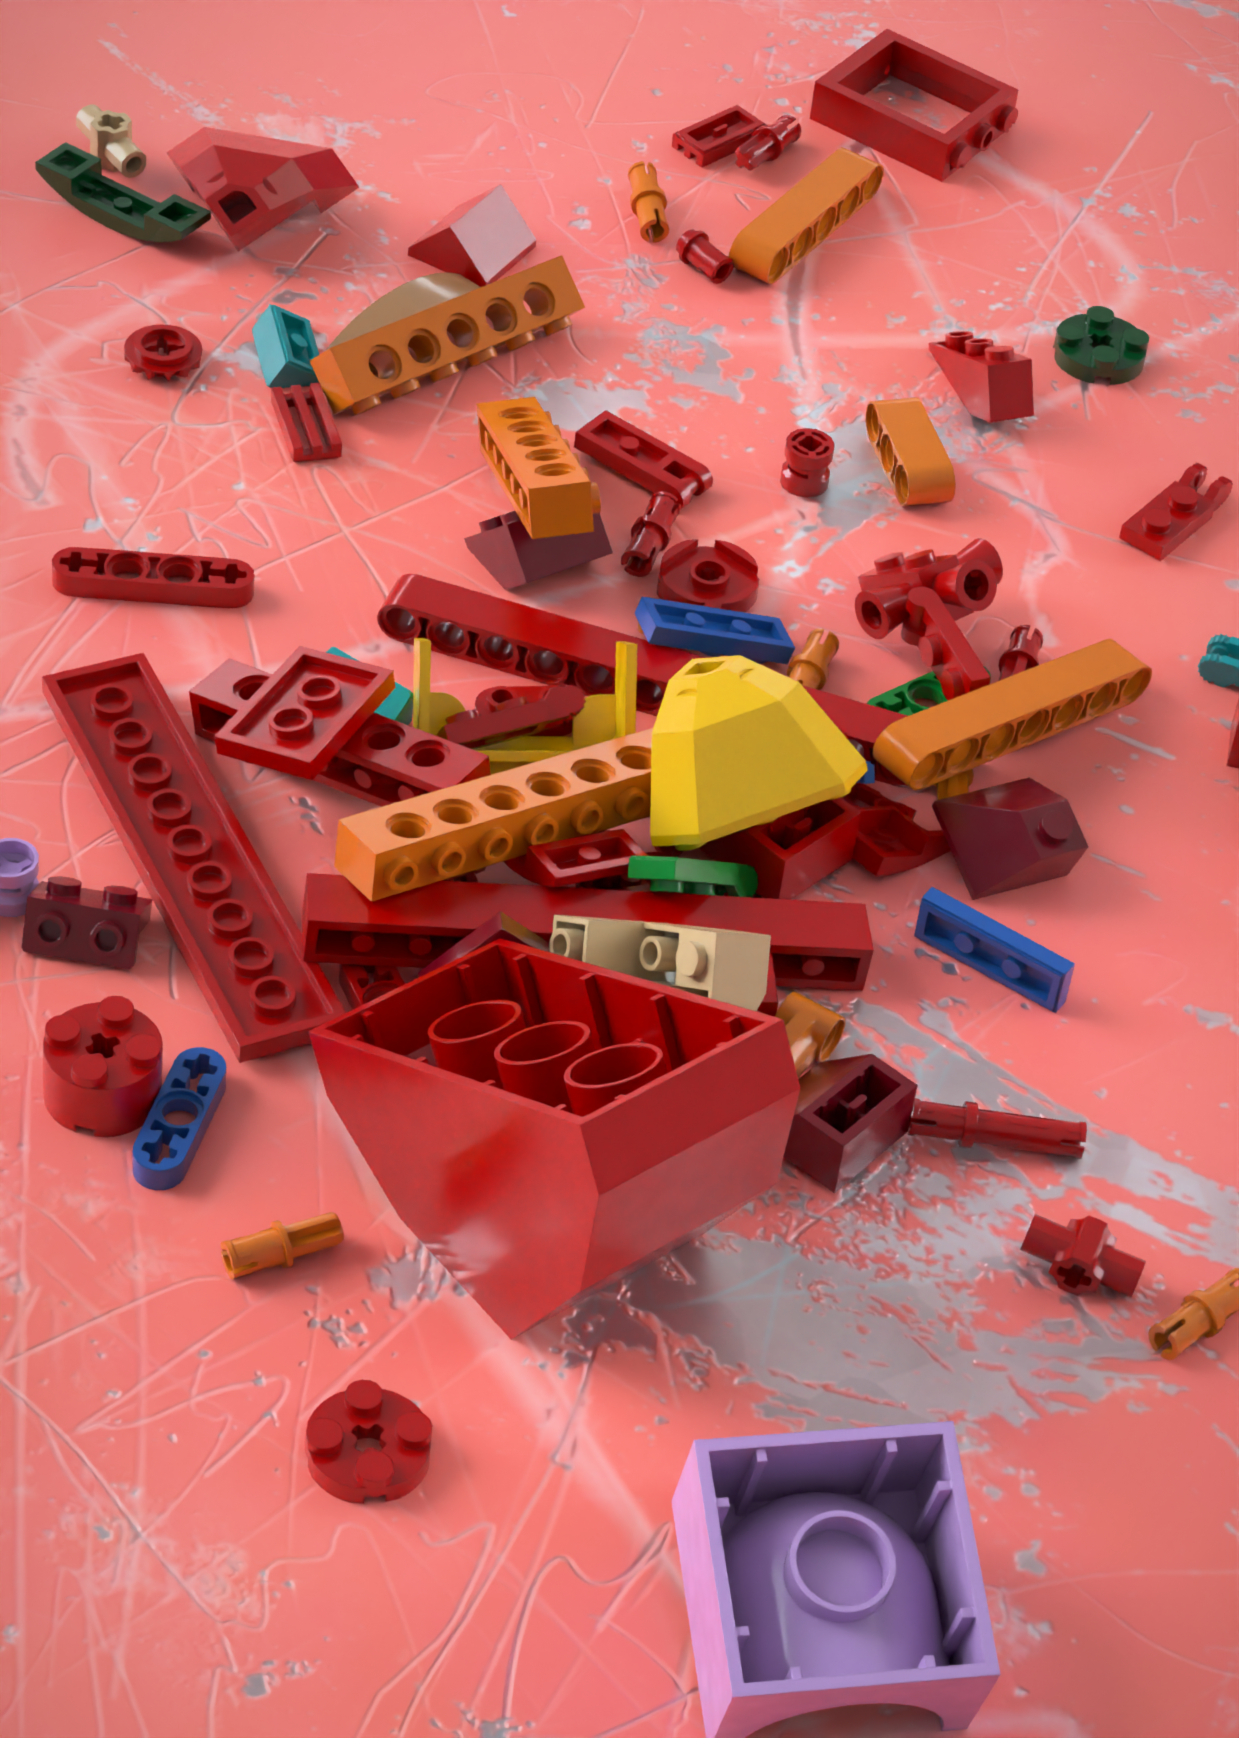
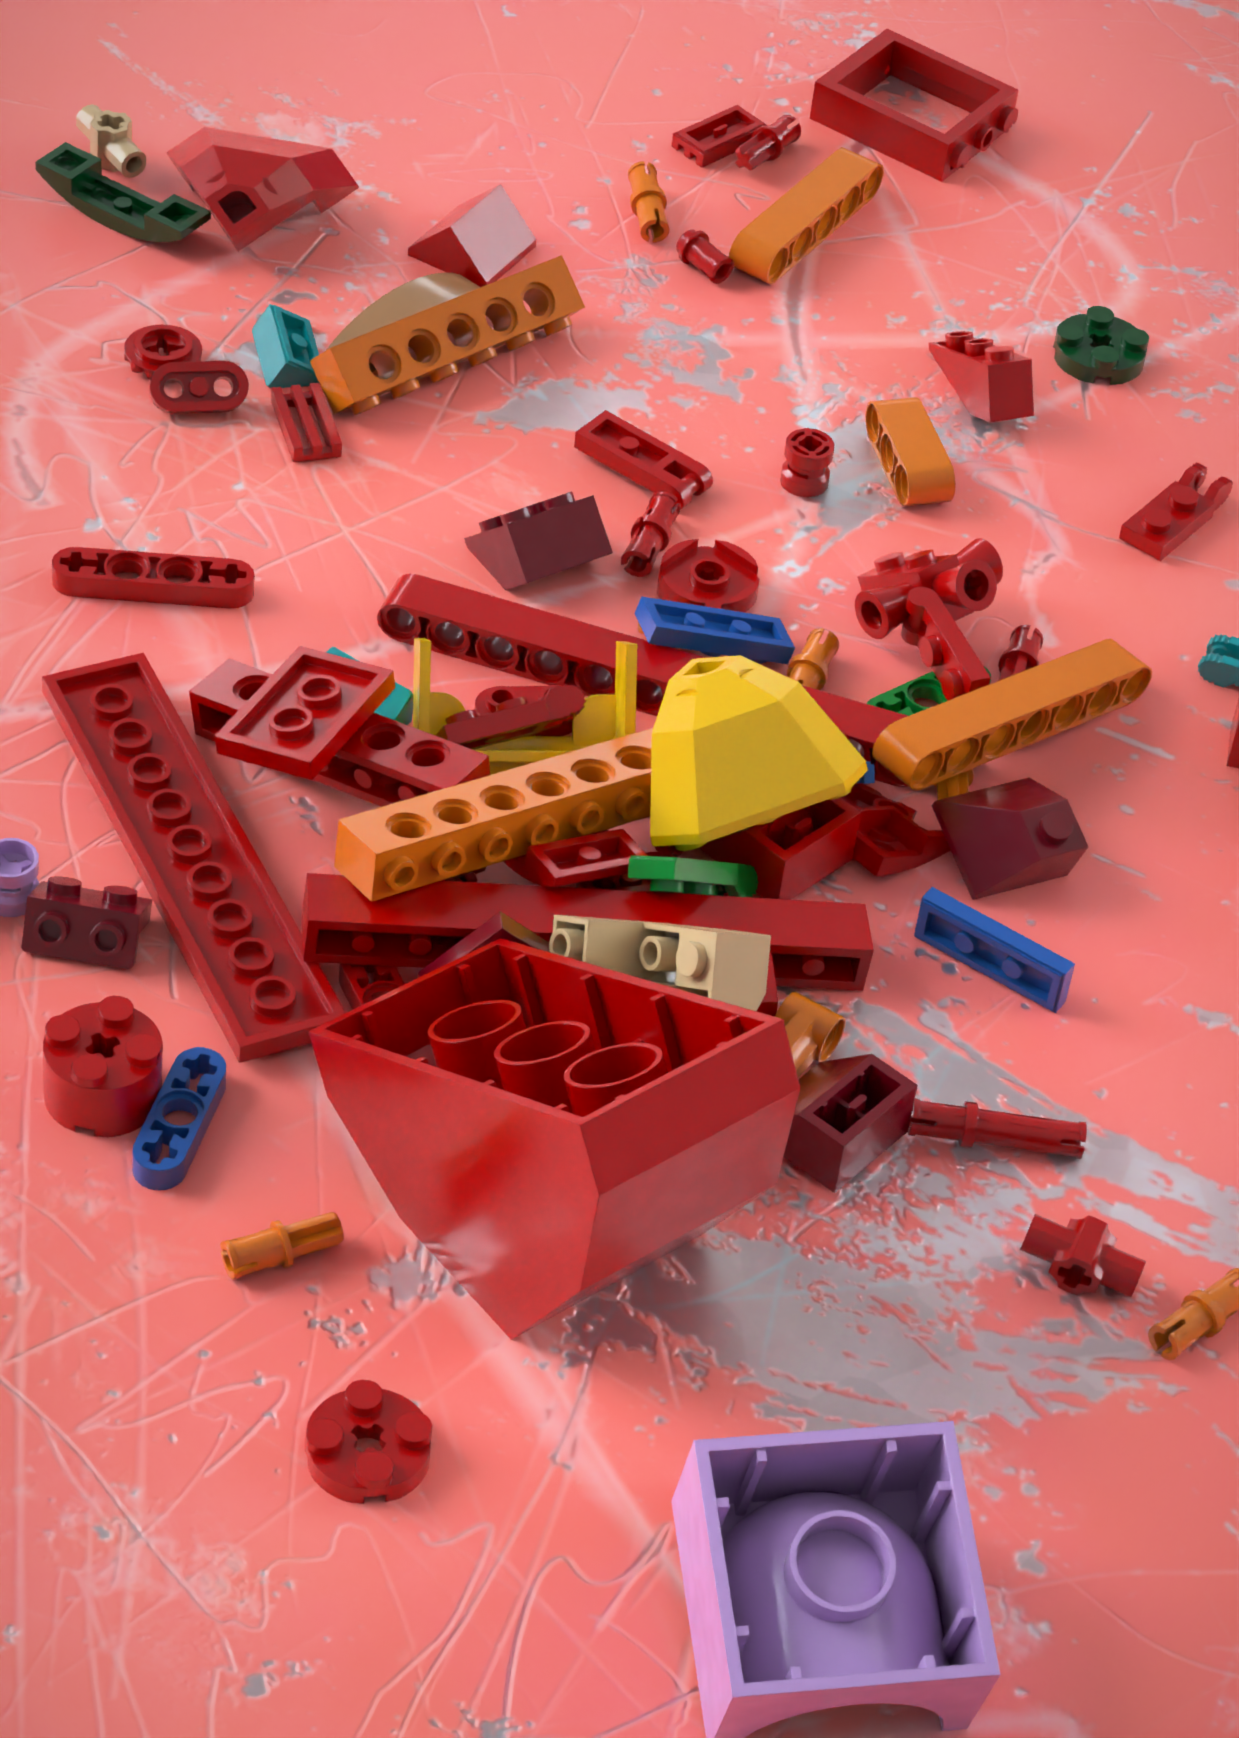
(197, 387): none -> red plate
(537, 468): orange brick -> none

